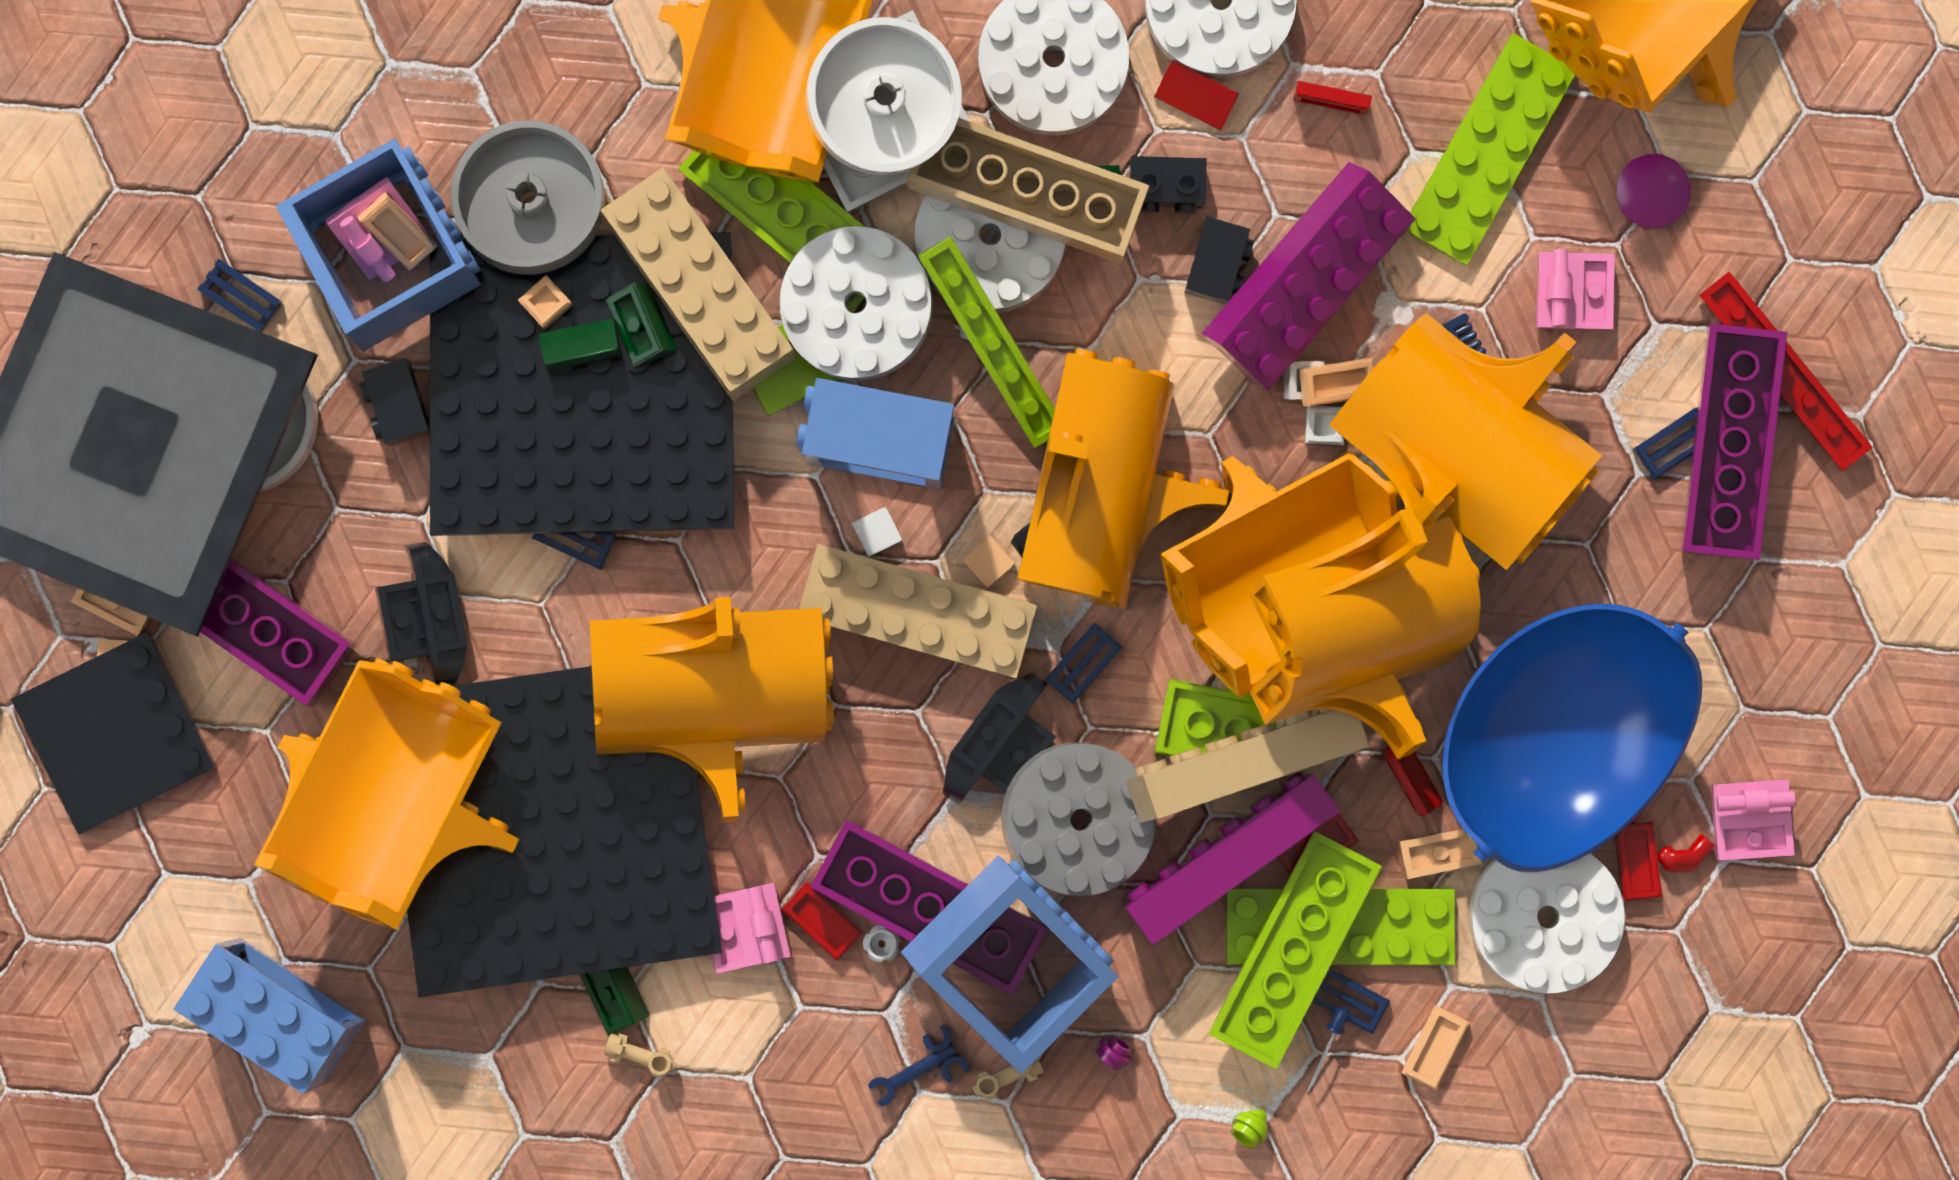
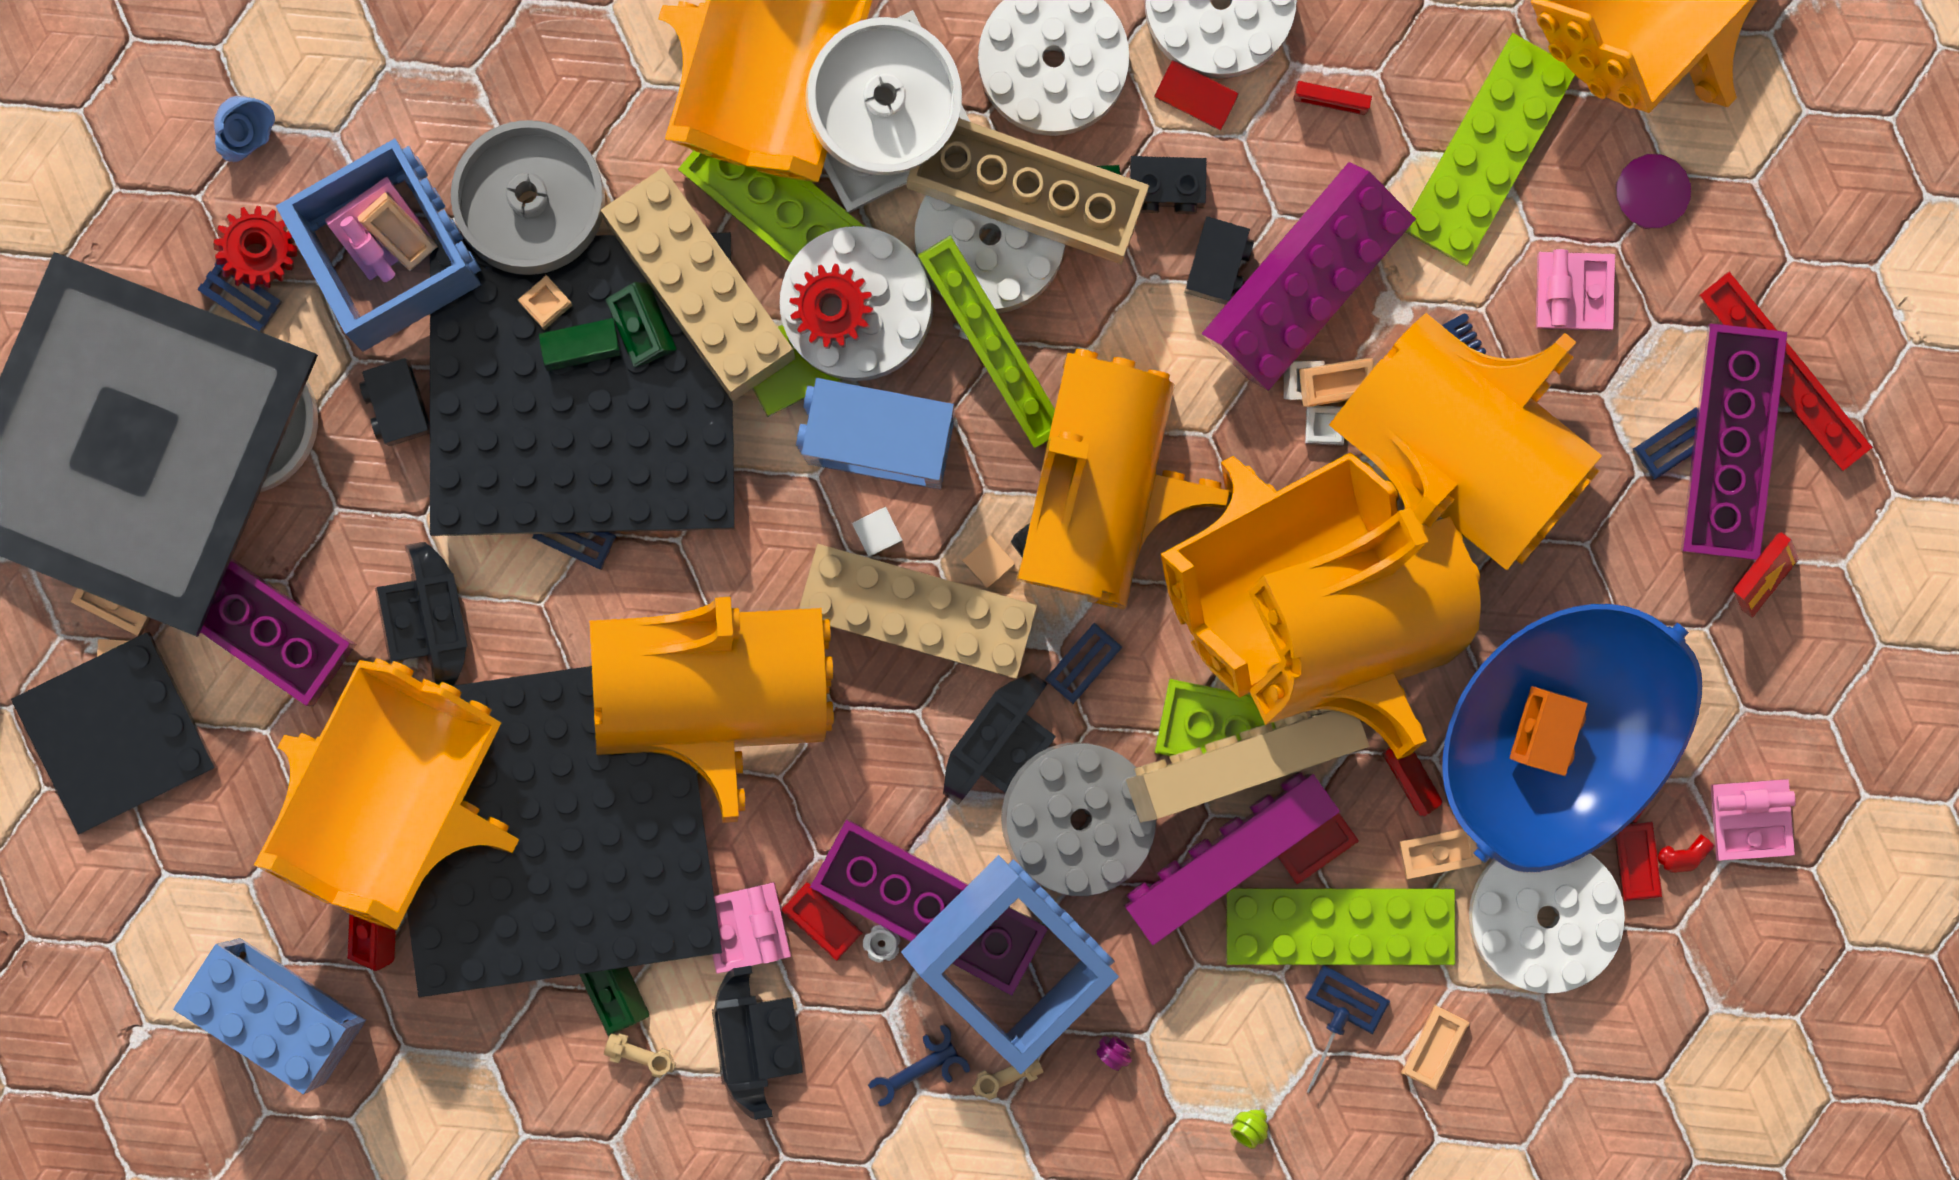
(242, 127): none -> medium blue hair
(251, 267): none -> red gear
(370, 943): none -> red slope
(753, 1042): none -> black plate
(817, 292): none -> red gear
(1294, 949): lime plate -> none
(1548, 731): none -> orange brick
(1766, 574): none -> red tile

